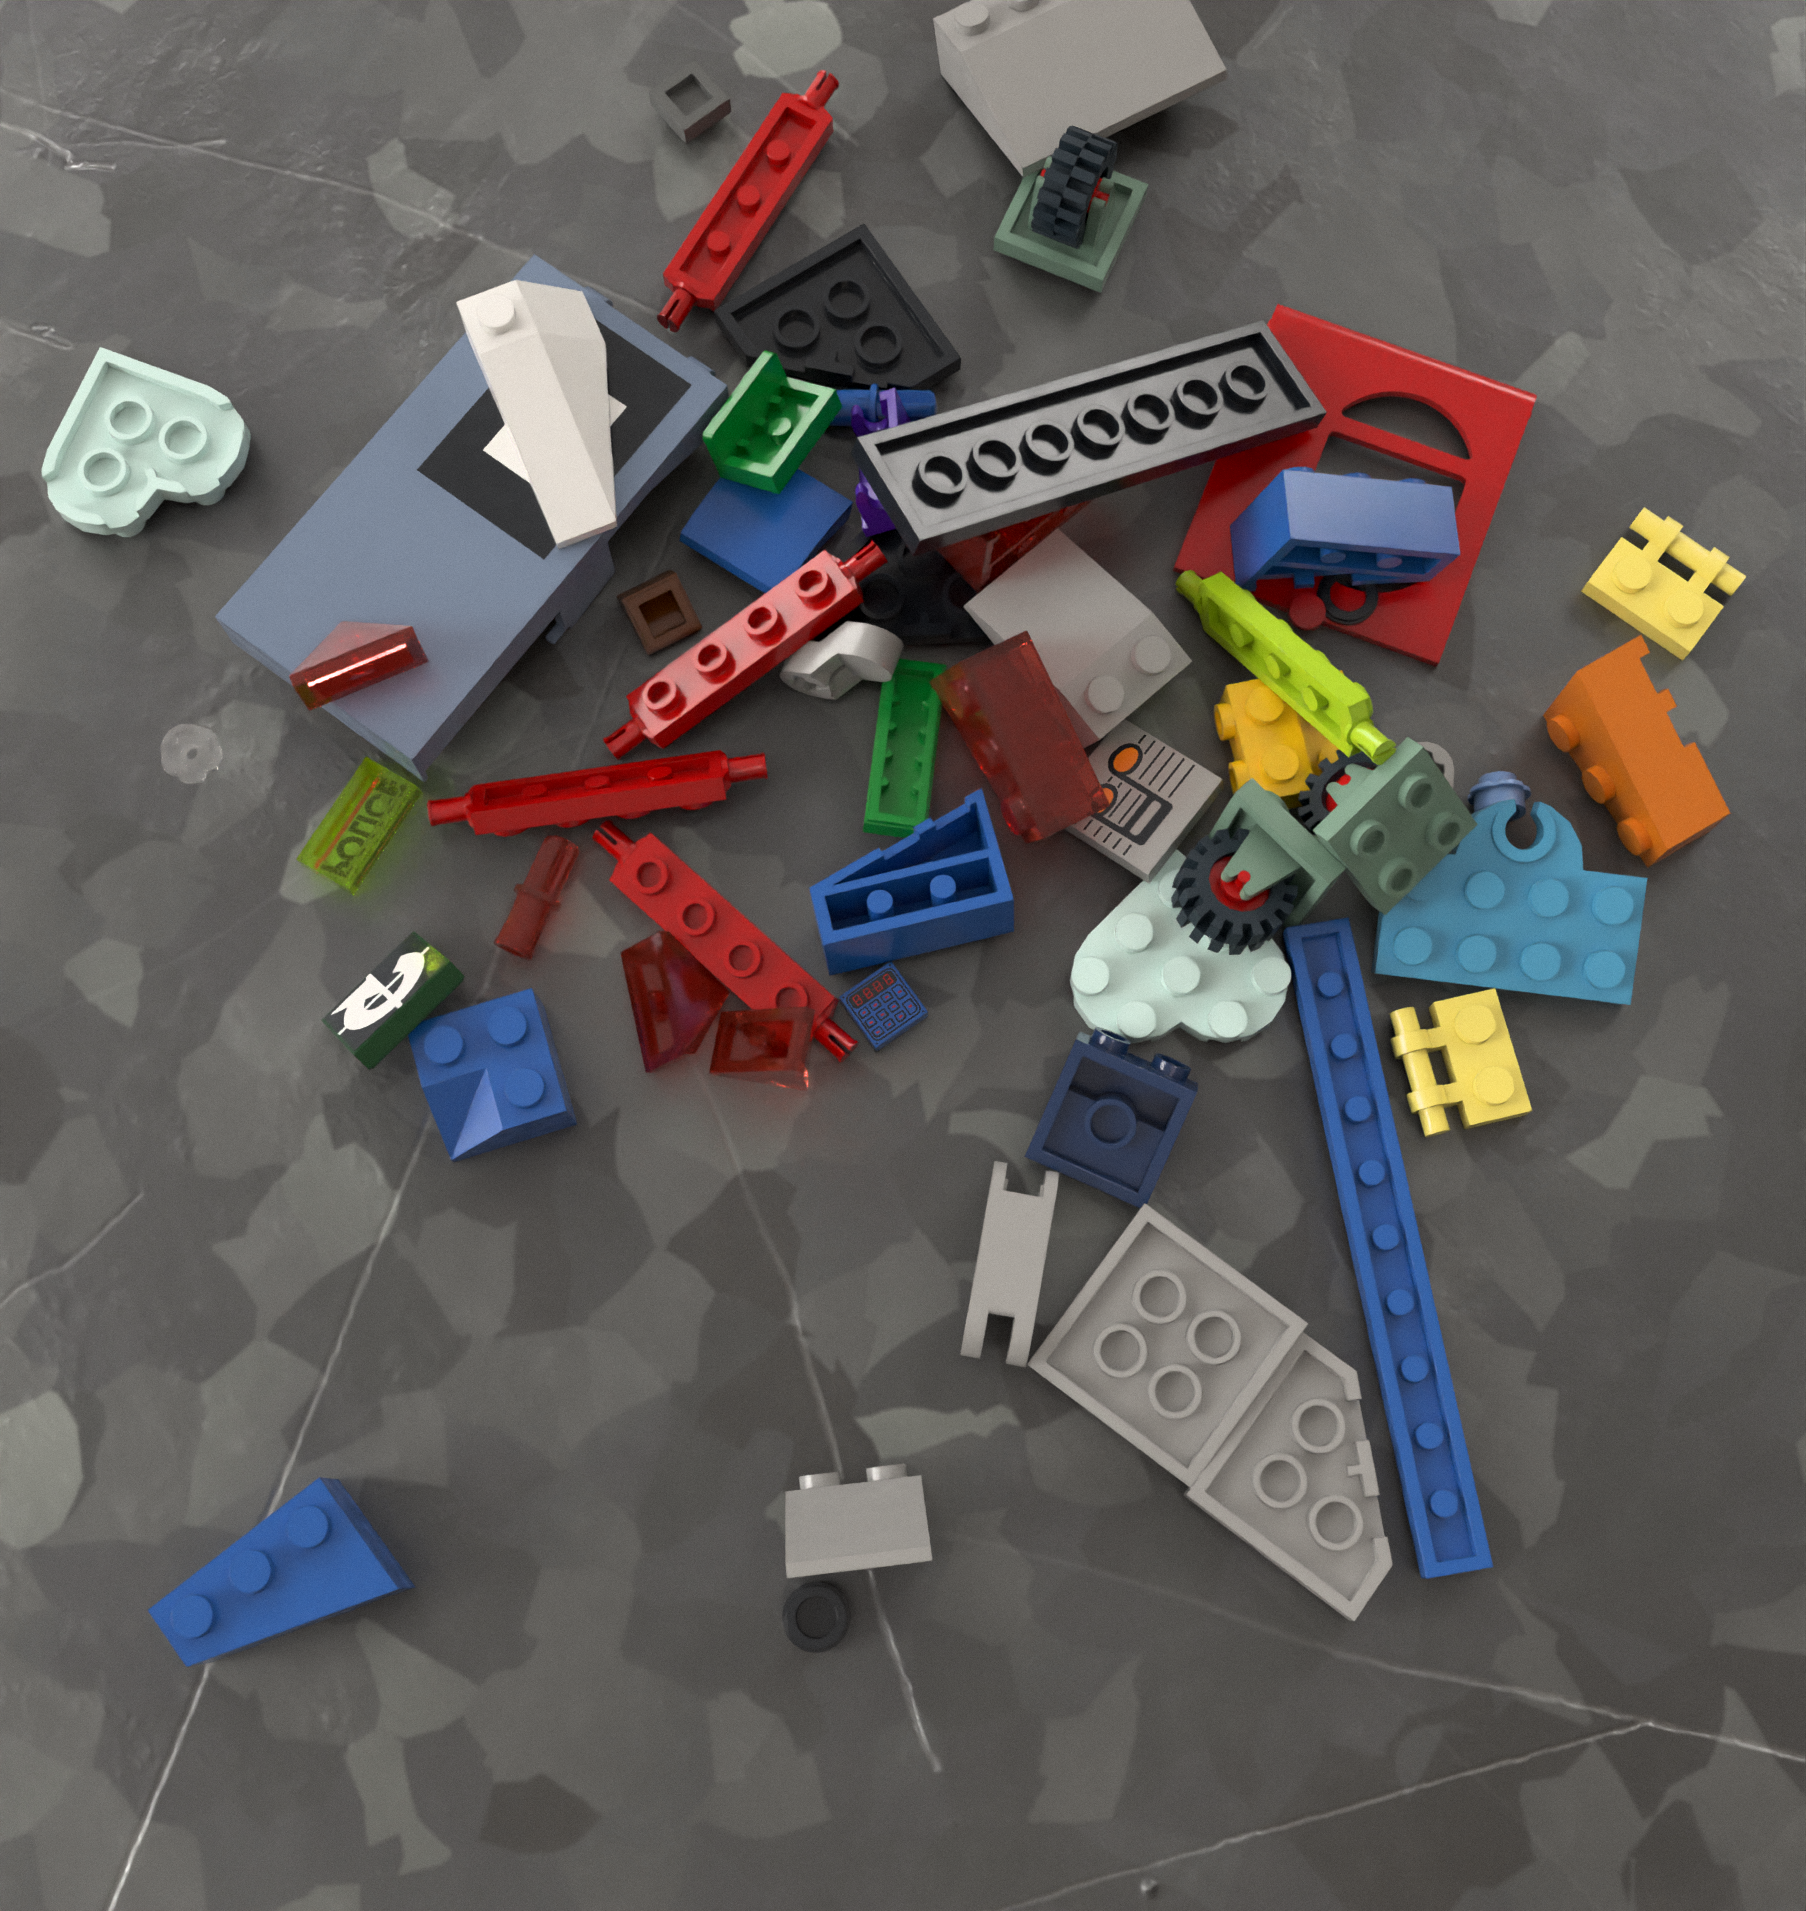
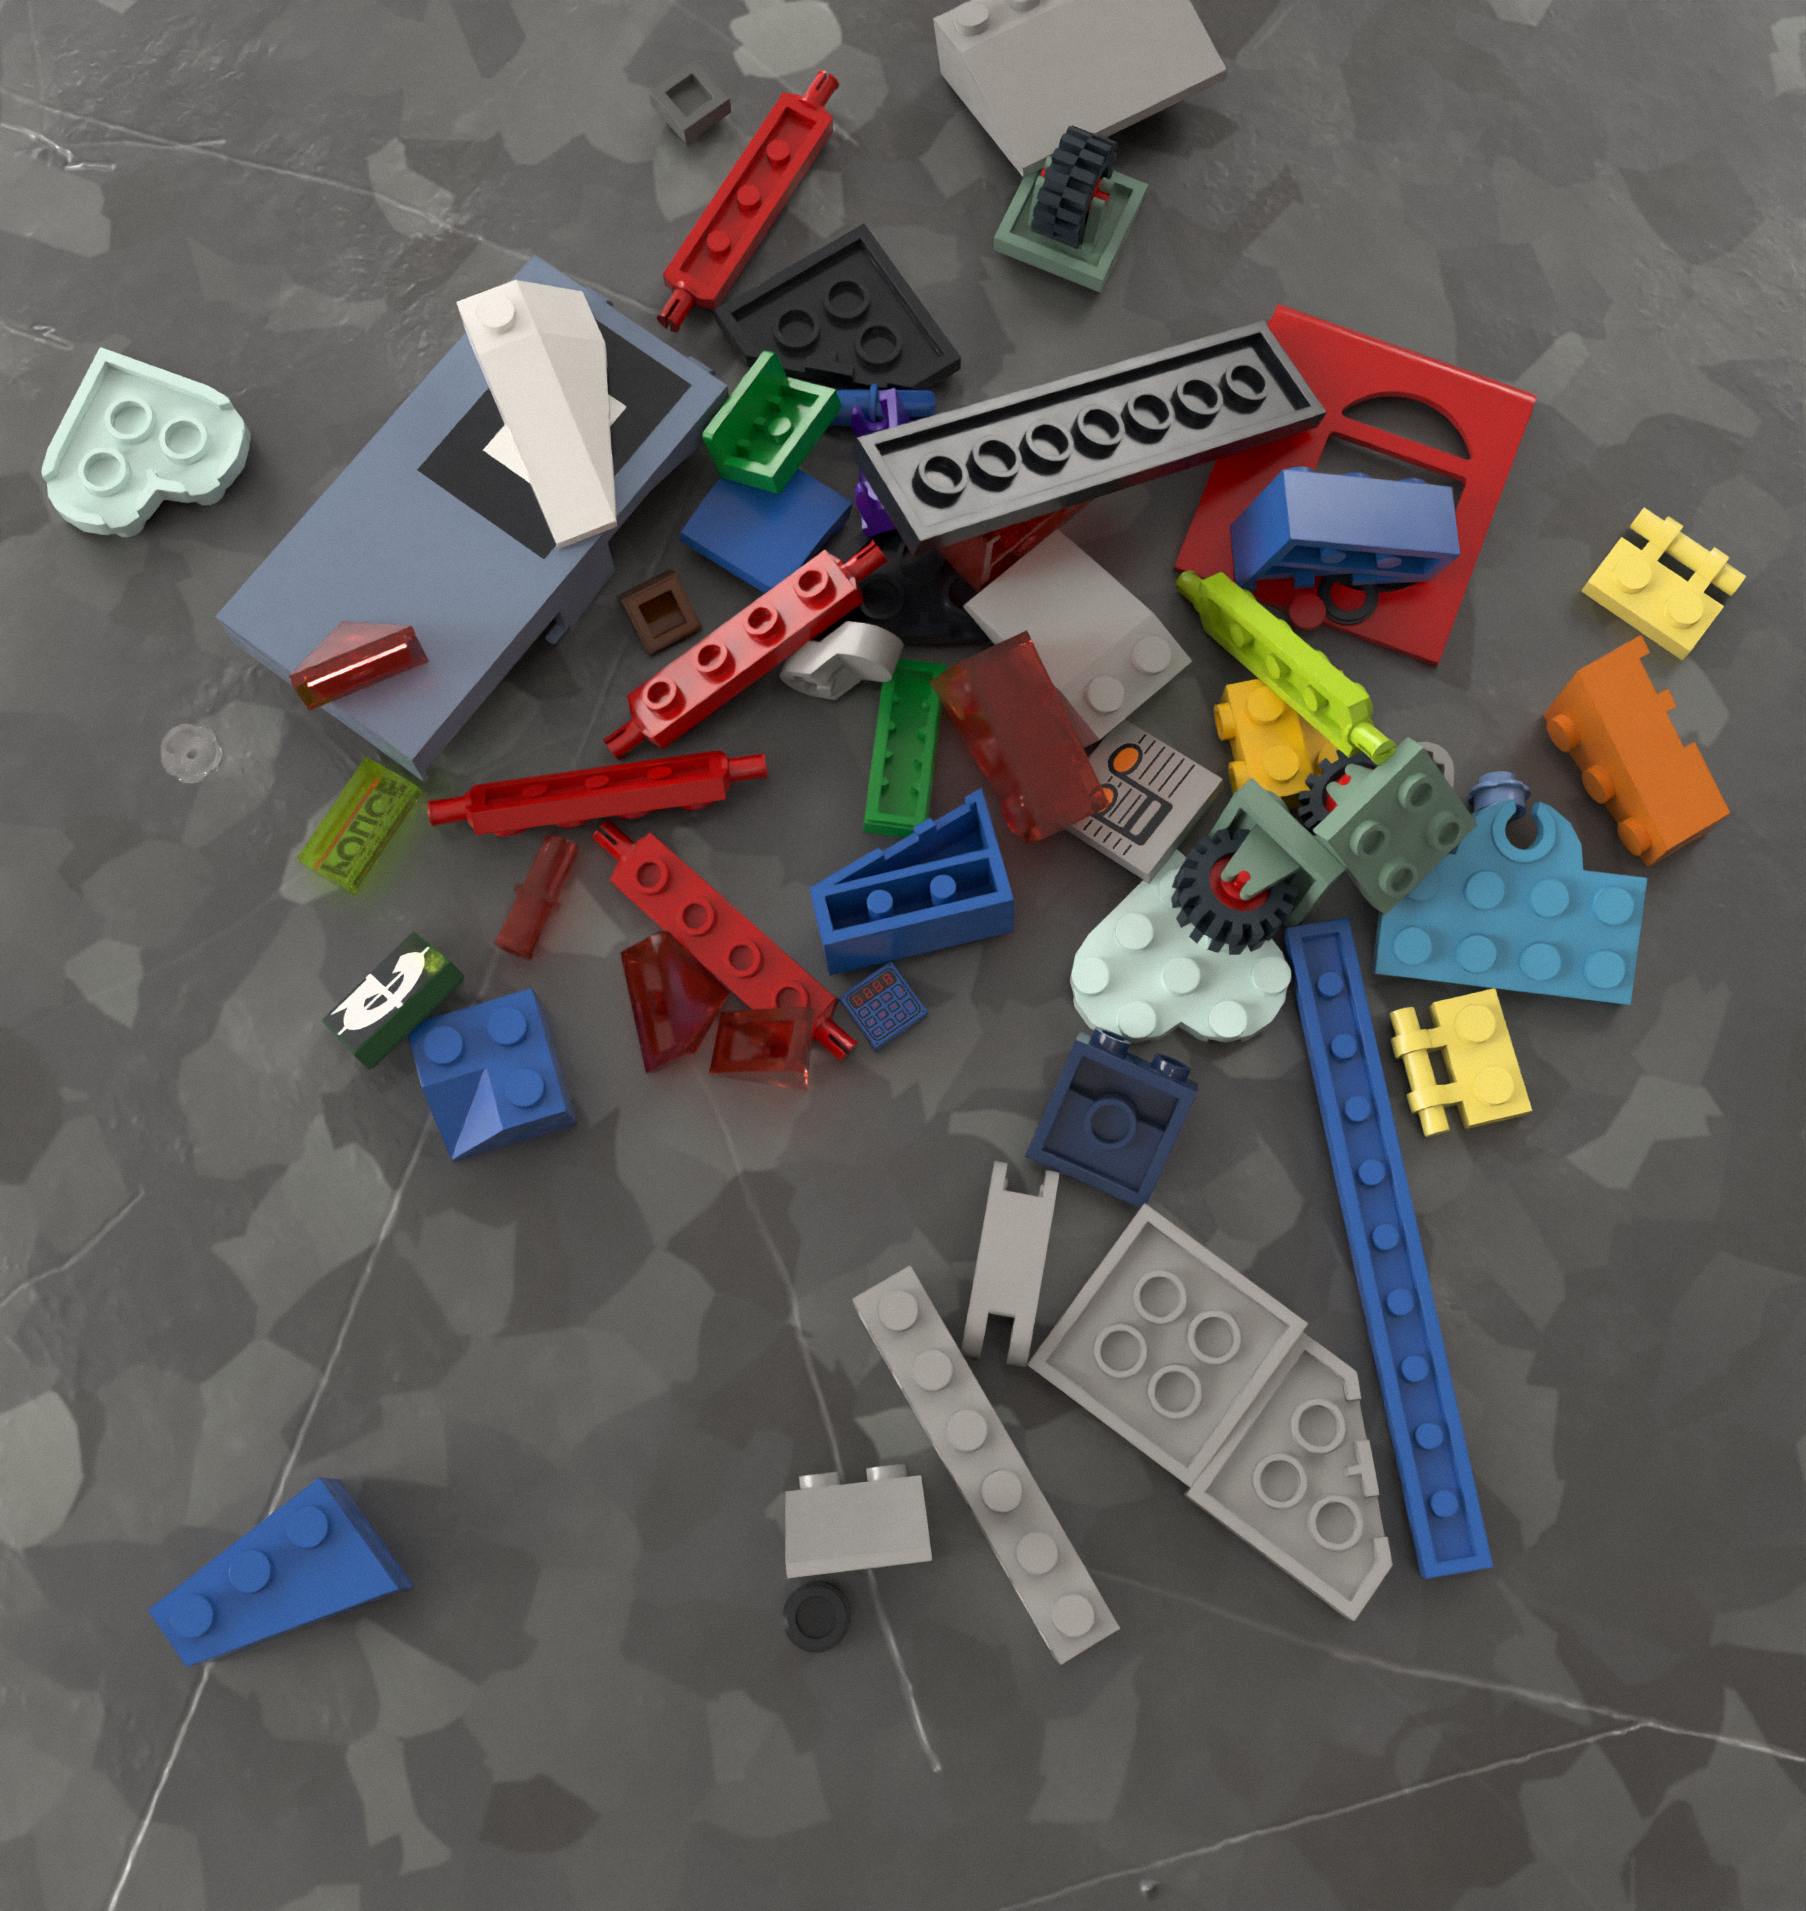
(985, 1466): none -> light grey brick

